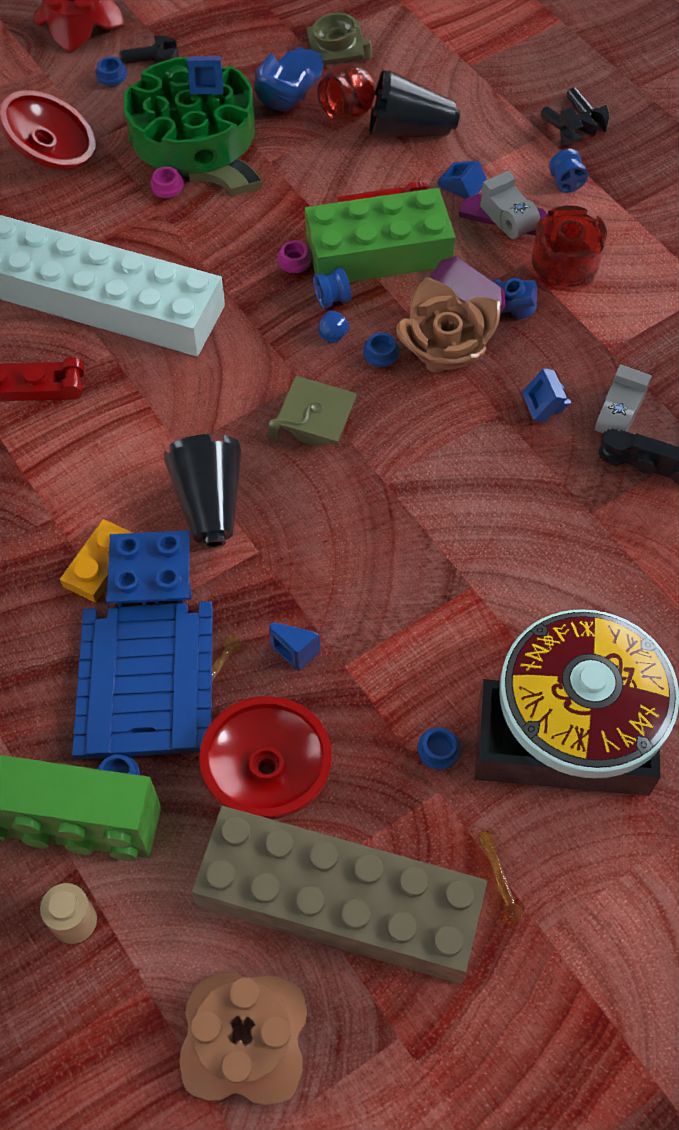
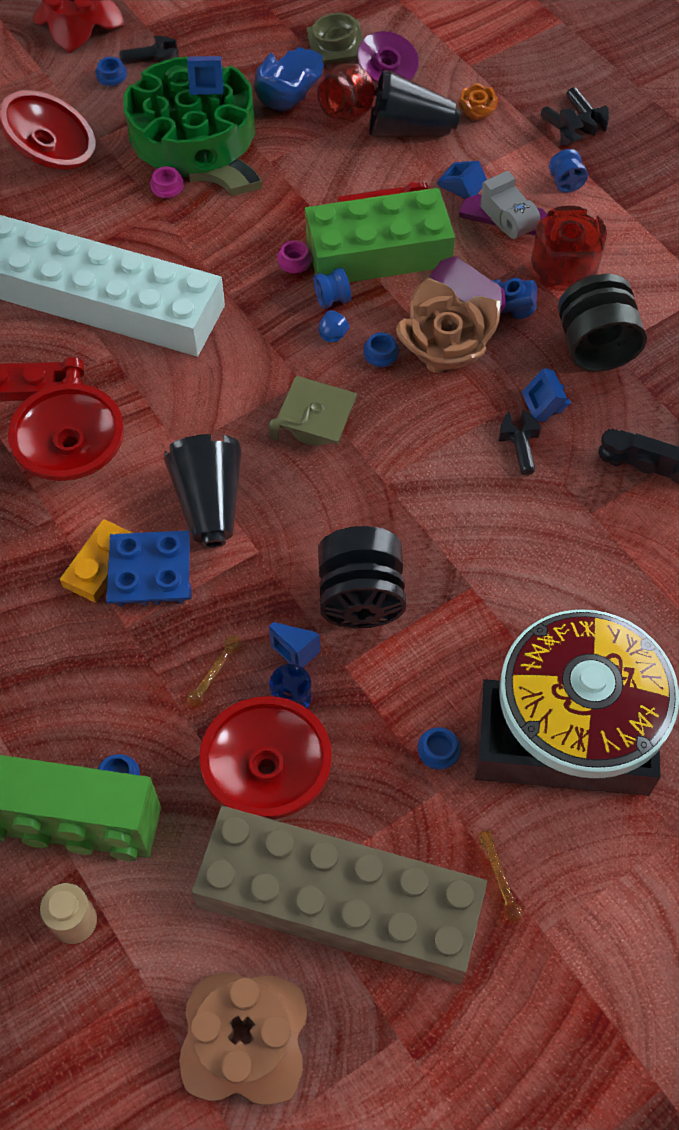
(61, 418): none -> red dish
(141, 675): blue door -> none
(293, 680): none -> clear blue wheel
(361, 577): none -> black wheel
(388, 52): none -> magenta dish
(477, 101): none -> orange plate
(530, 429): none -> black bar
(601, 322): none -> pearl dark grey wheel
(623, 399): light grey leg -> none

